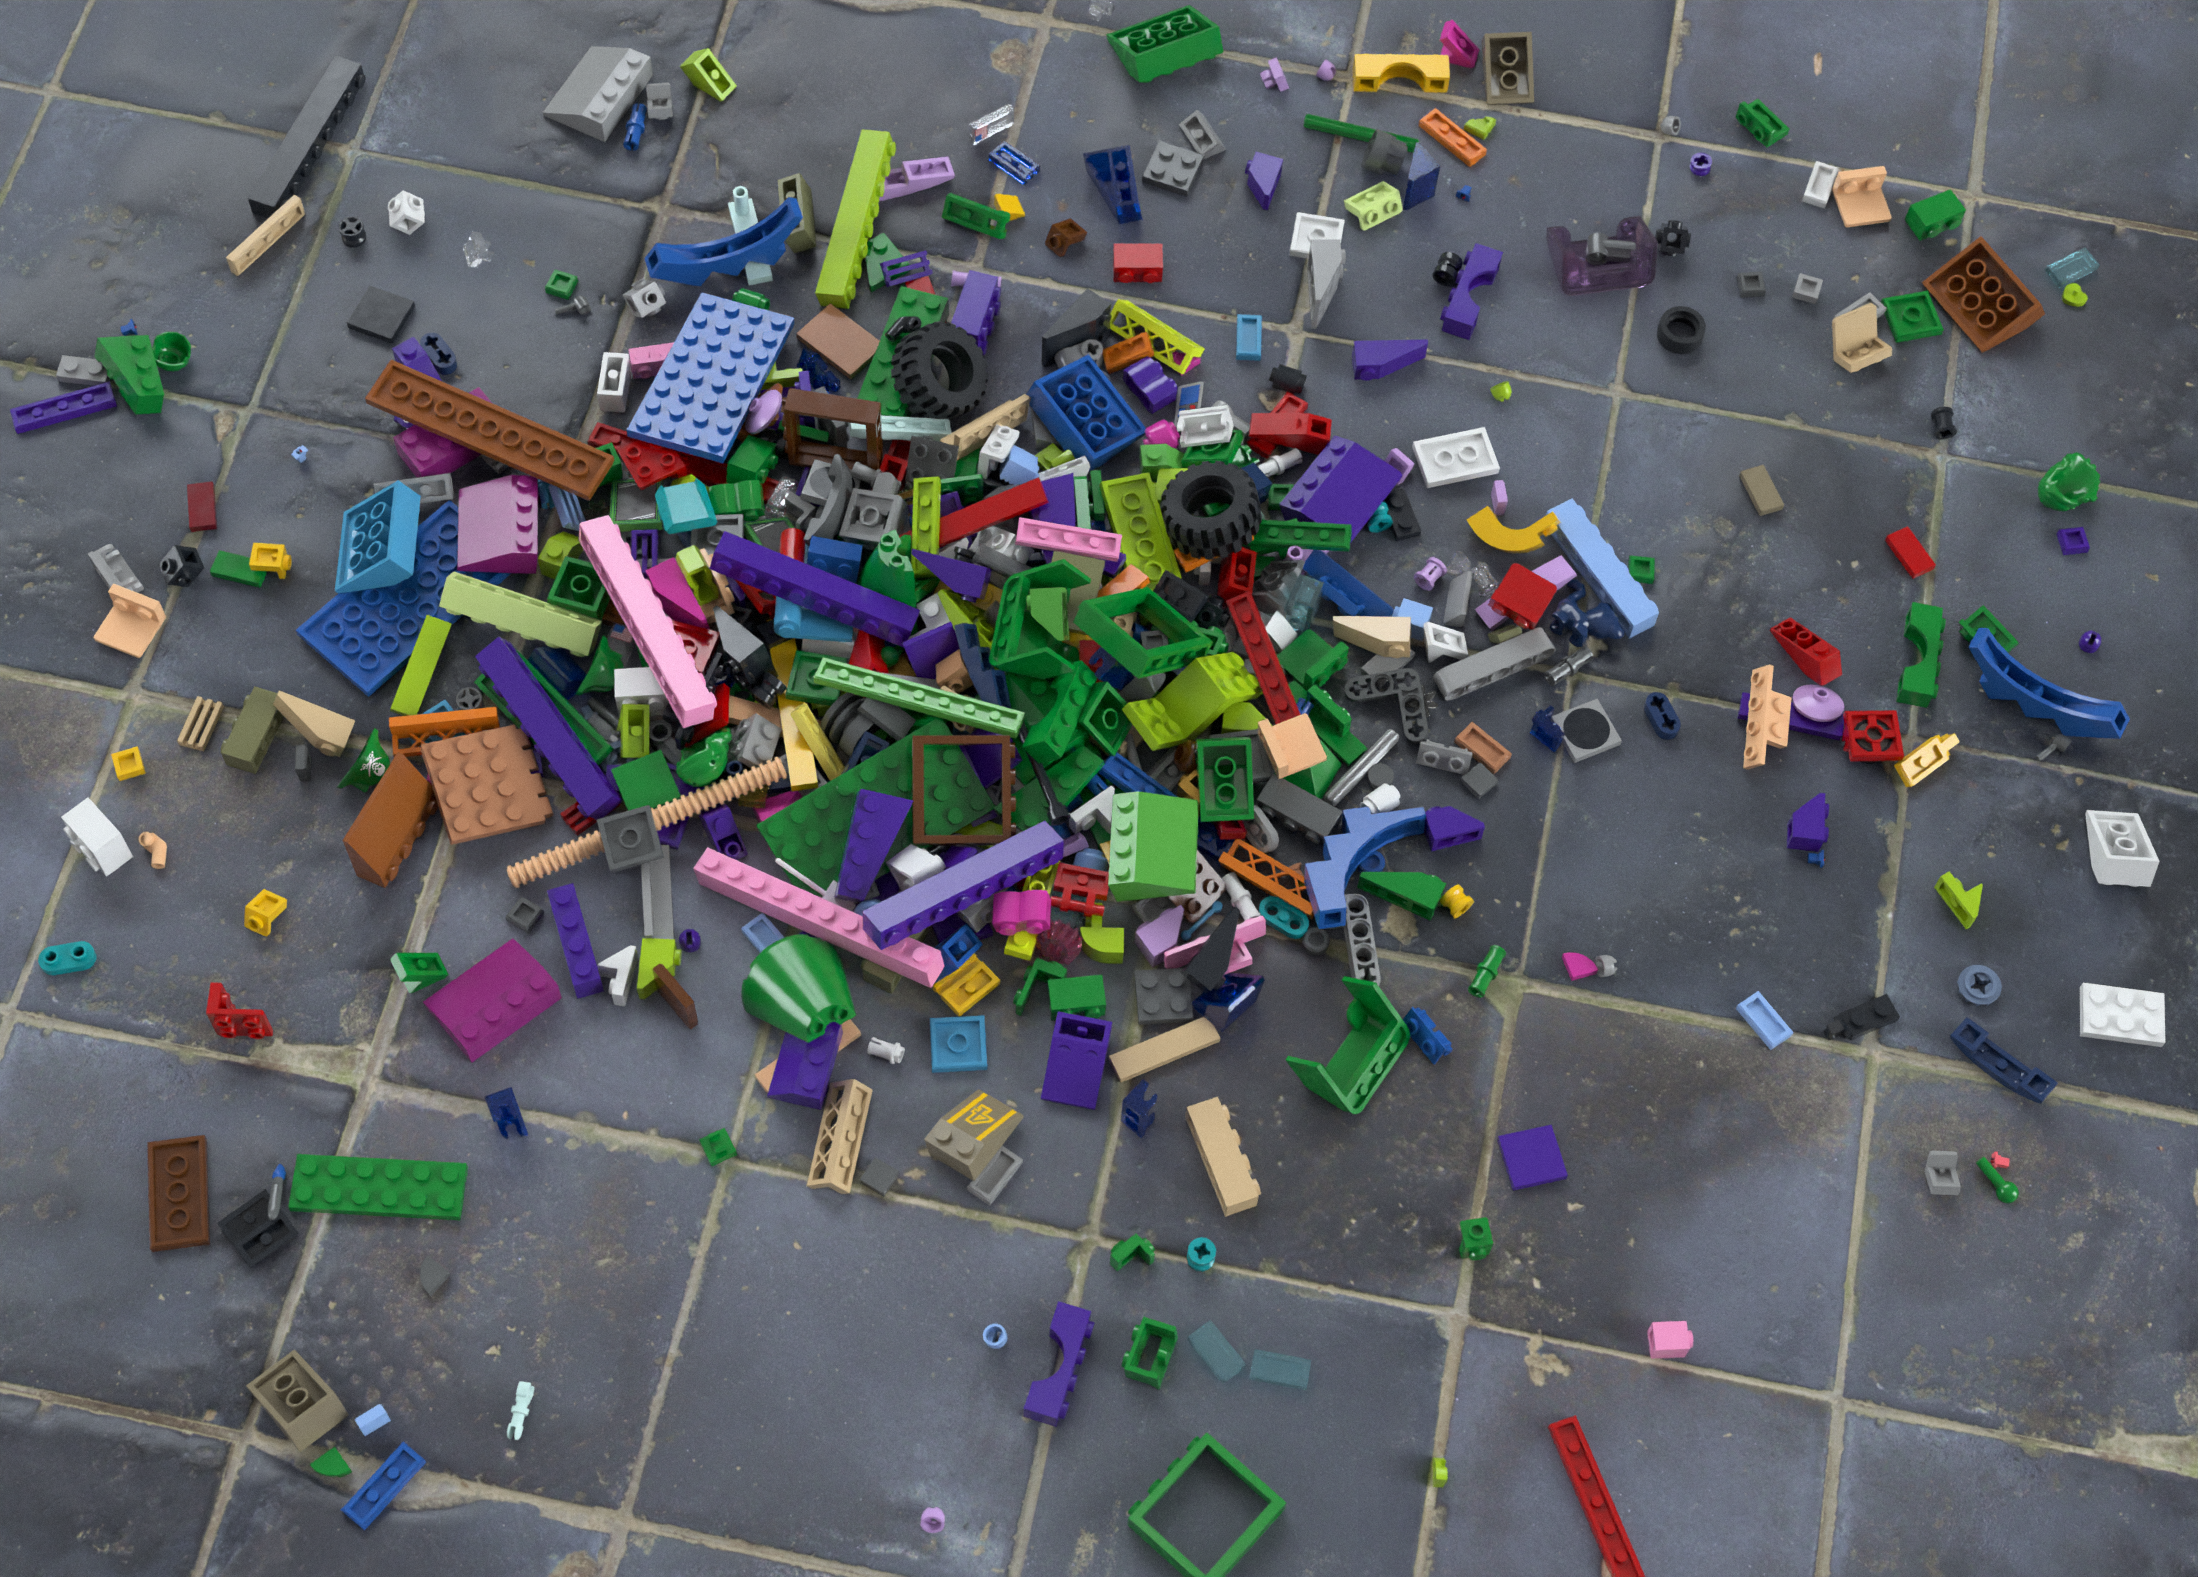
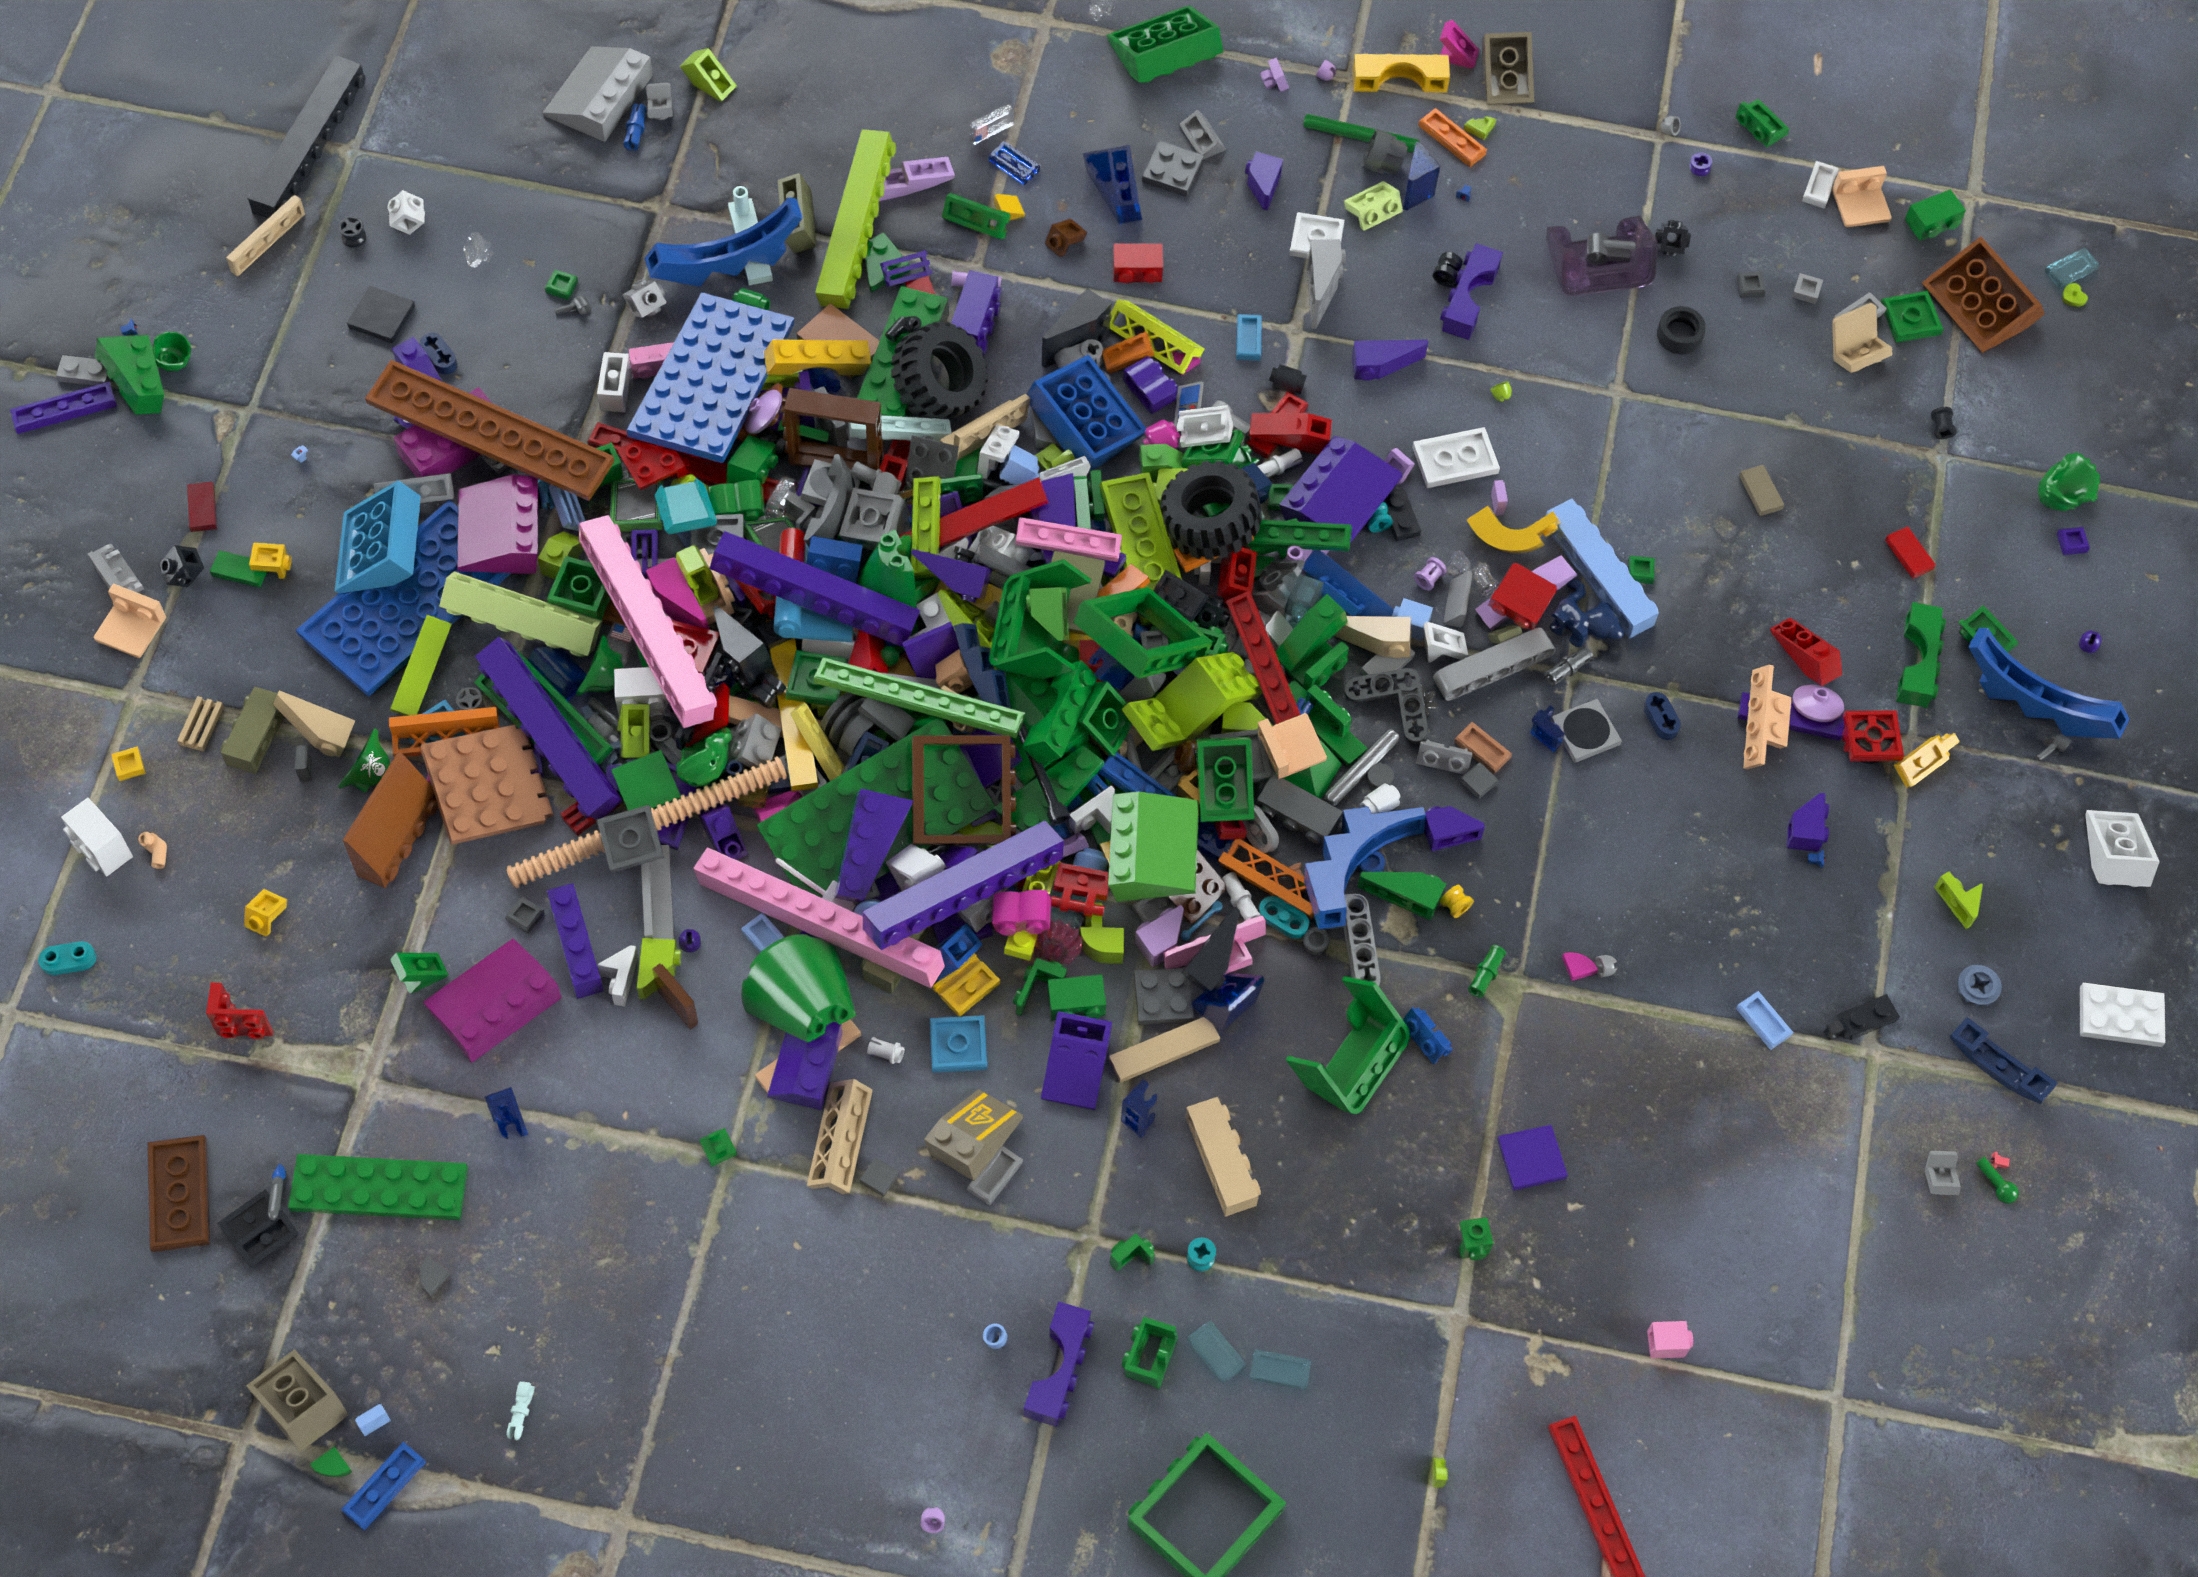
(791, 356): none -> yellow arch
(1311, 633): none -> green slope

